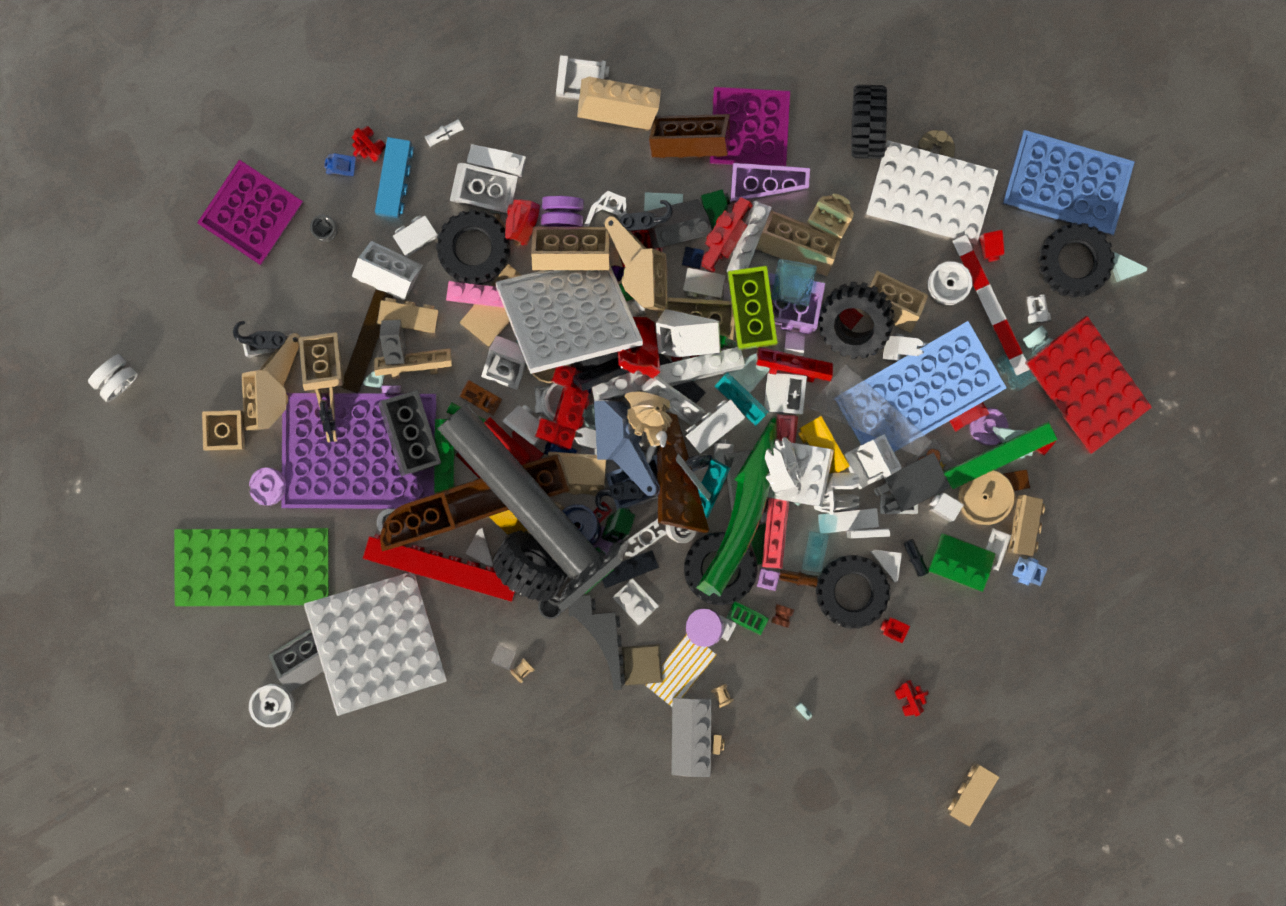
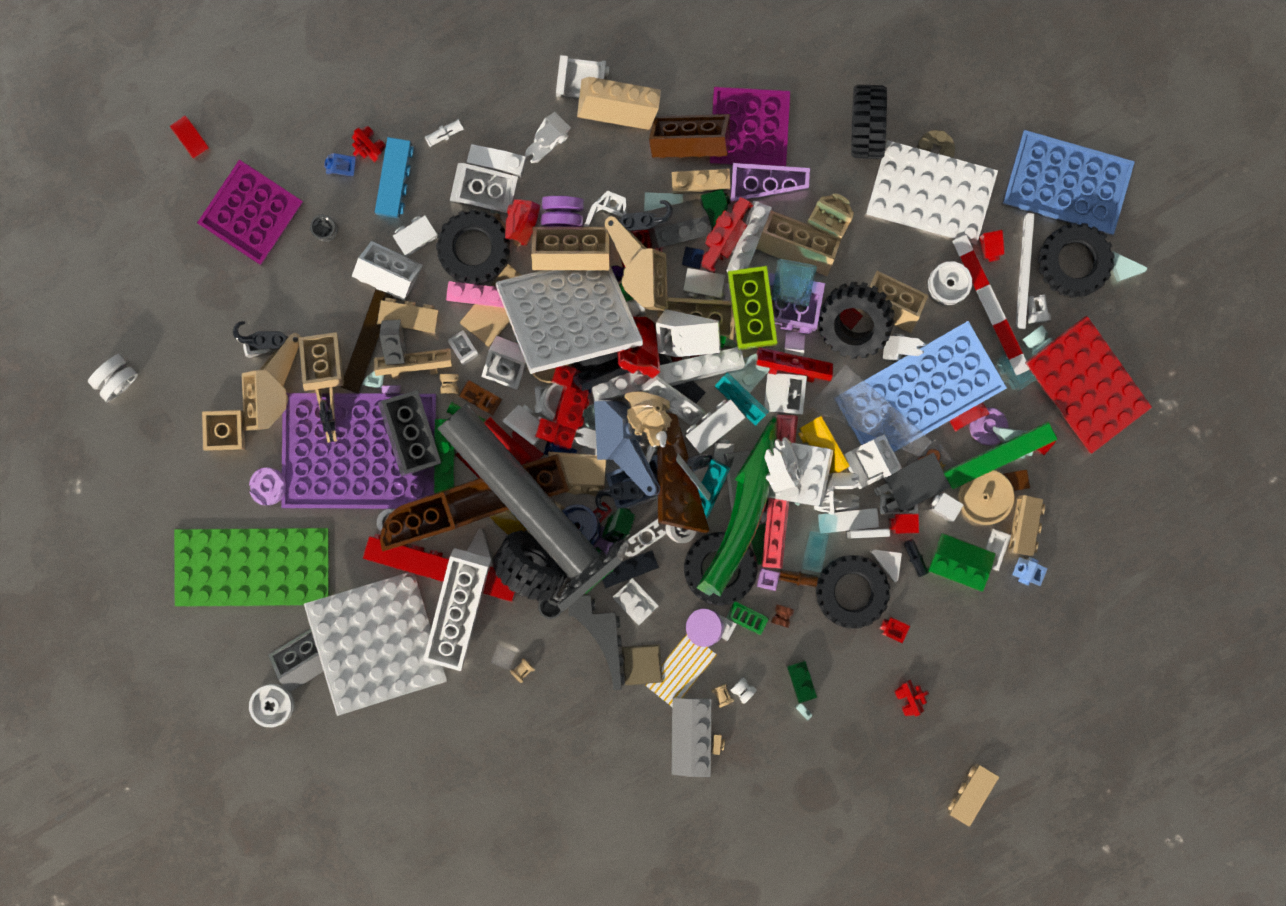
(189, 136): none -> red slope
(449, 388): none -> tan wheel
(457, 609): none -> white brick
(463, 347): none -> white slope
(550, 133): none -> white piece
(700, 181): none -> tan brick
(740, 686): none -> white wheel
(801, 681): none -> dark green brick
(904, 523): none -> red brick
(1024, 271): none -> white tile

